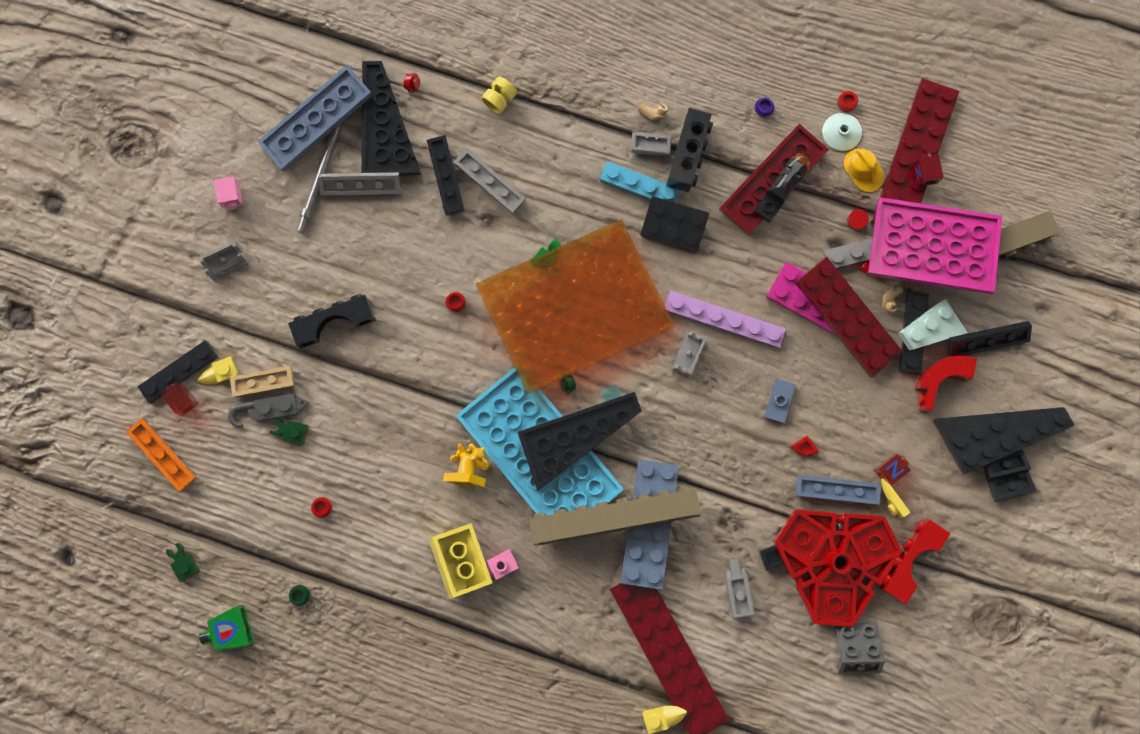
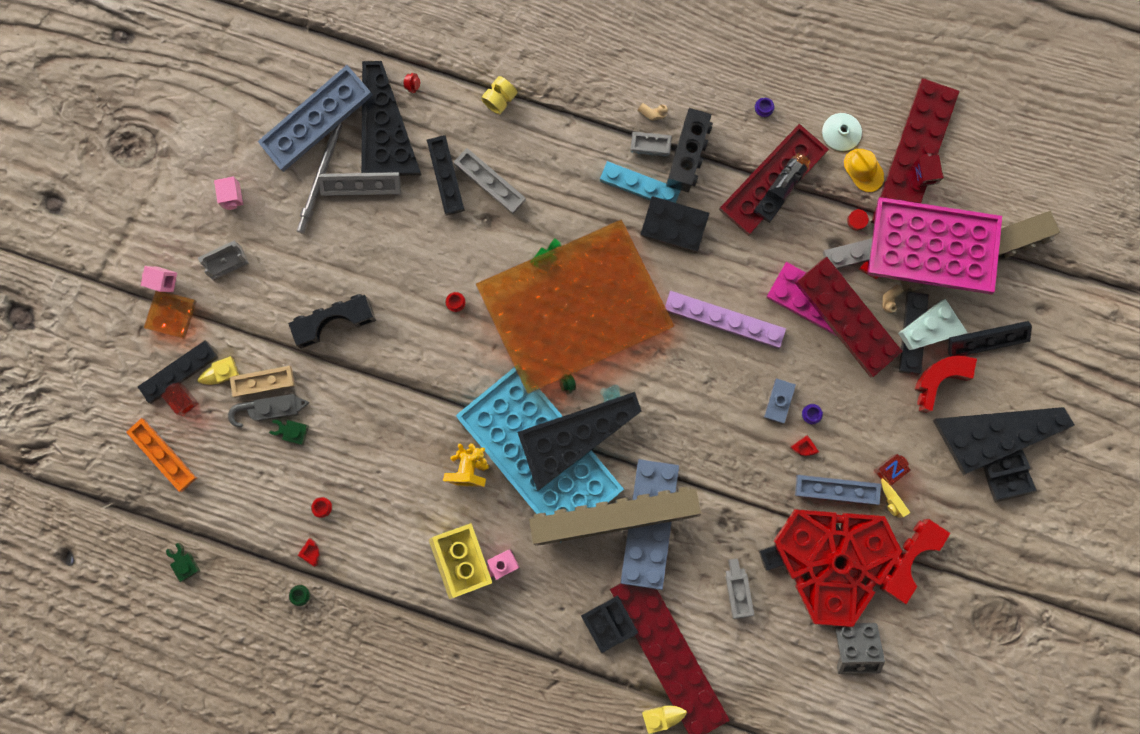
(158, 279): none -> bright pink brick
(170, 314): none -> clear orange plate
(228, 630): green torso -> none
(310, 552): none -> red tile
(609, 624): none -> black slope
(688, 354): light grey hinge -> none
(812, 414): none -> dark purple plate
(847, 101): red tile -> none

